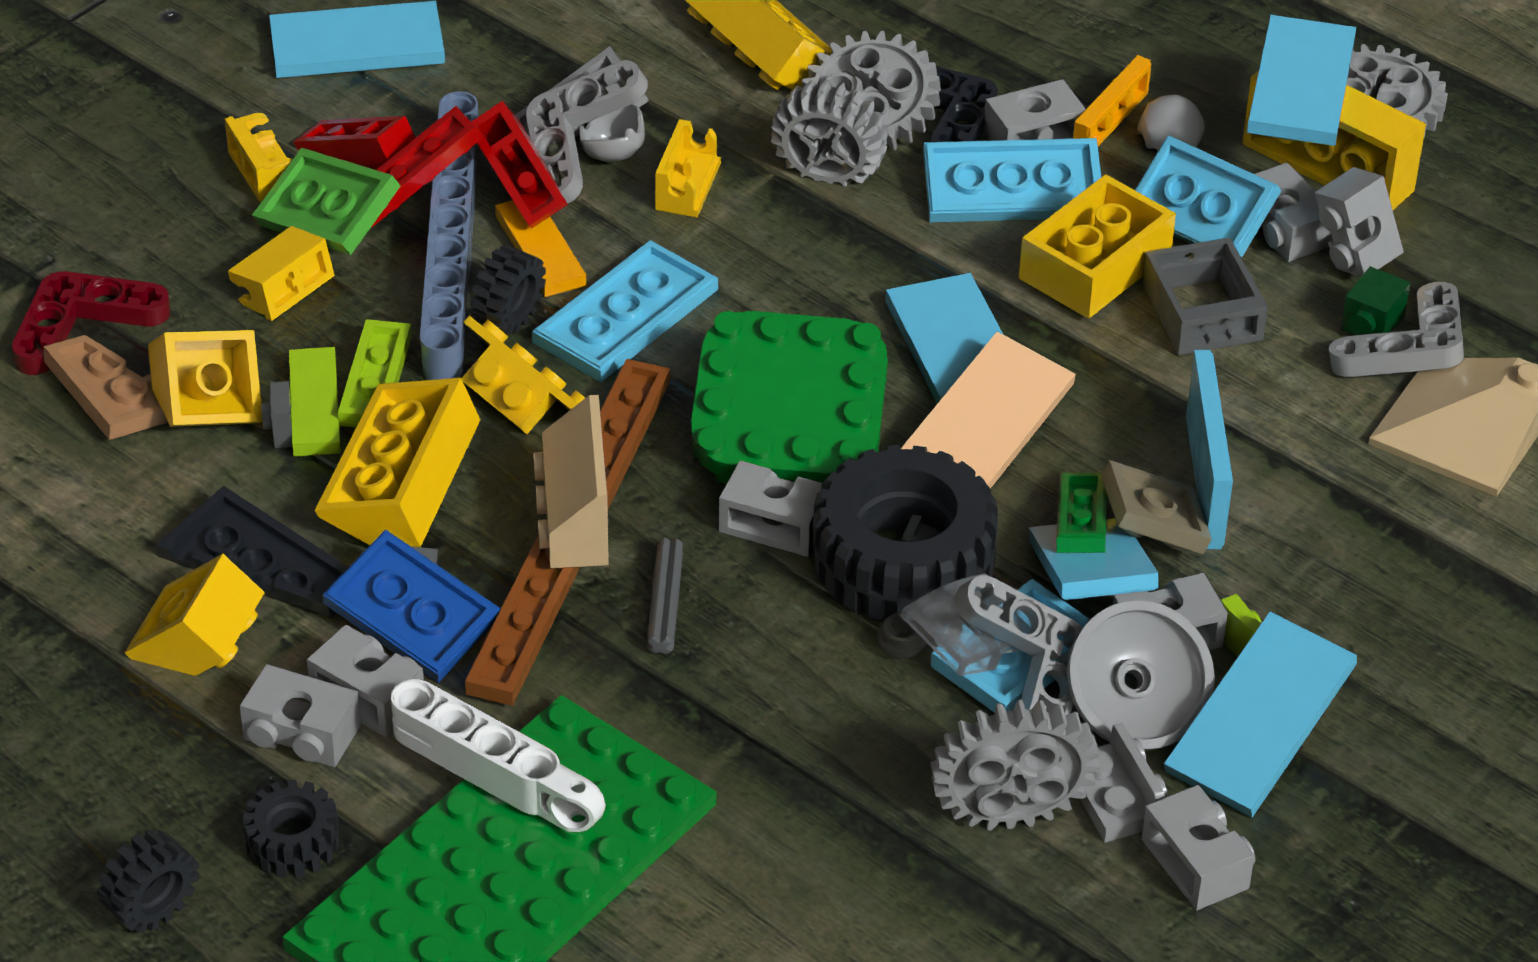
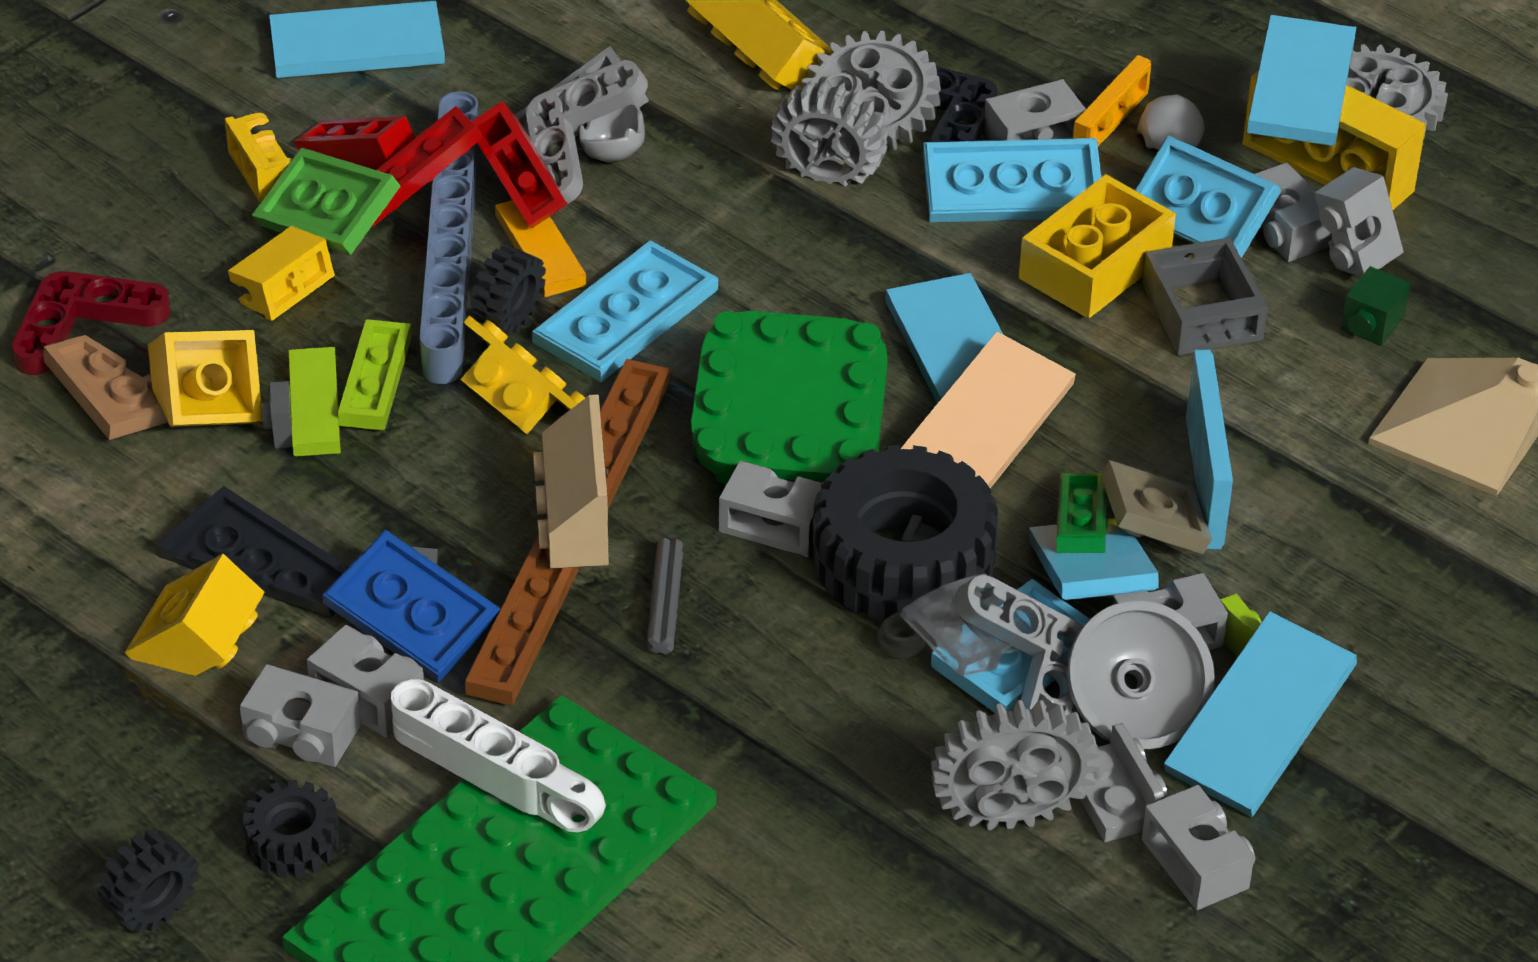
(400, 460): yellow slope -> none
(686, 171): yellow hinge -> none
(1430, 348): light grey beam -> none

